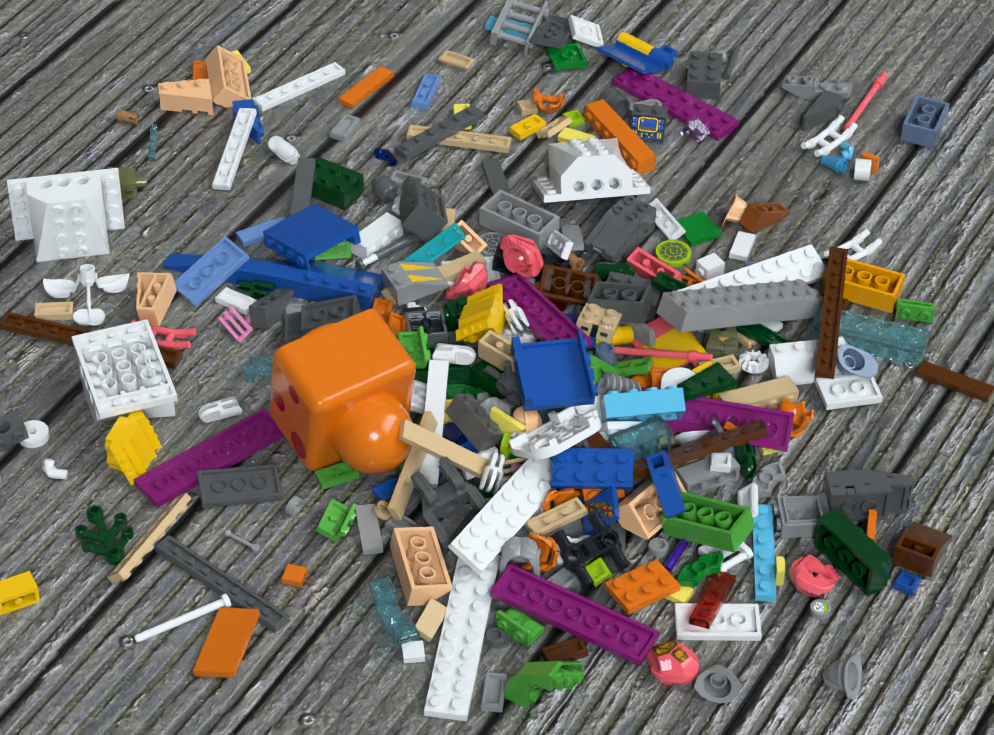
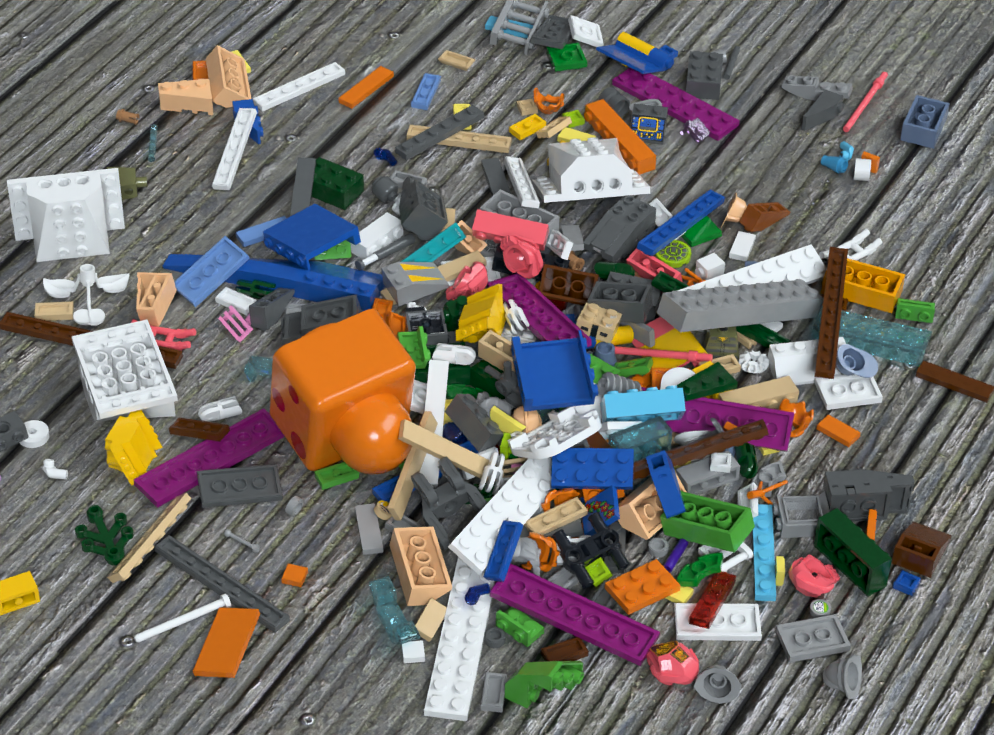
(199, 429): none -> reddish brown tile
(283, 150): white arm -> none
(335, 520): bright green bracket -> none
(344, 127): light grey tile -> none
(474, 593): none -> clear blue arm
(496, 226): none -> coral brick
(503, 551): none -> blue tile
(521, 182): none -> white tile
(680, 223): none -> blue plate
(760, 493): none -> orange plant
(812, 638): none -> light grey plate
(829, 131): white piece -> none
(838, 430): none -> orange tile

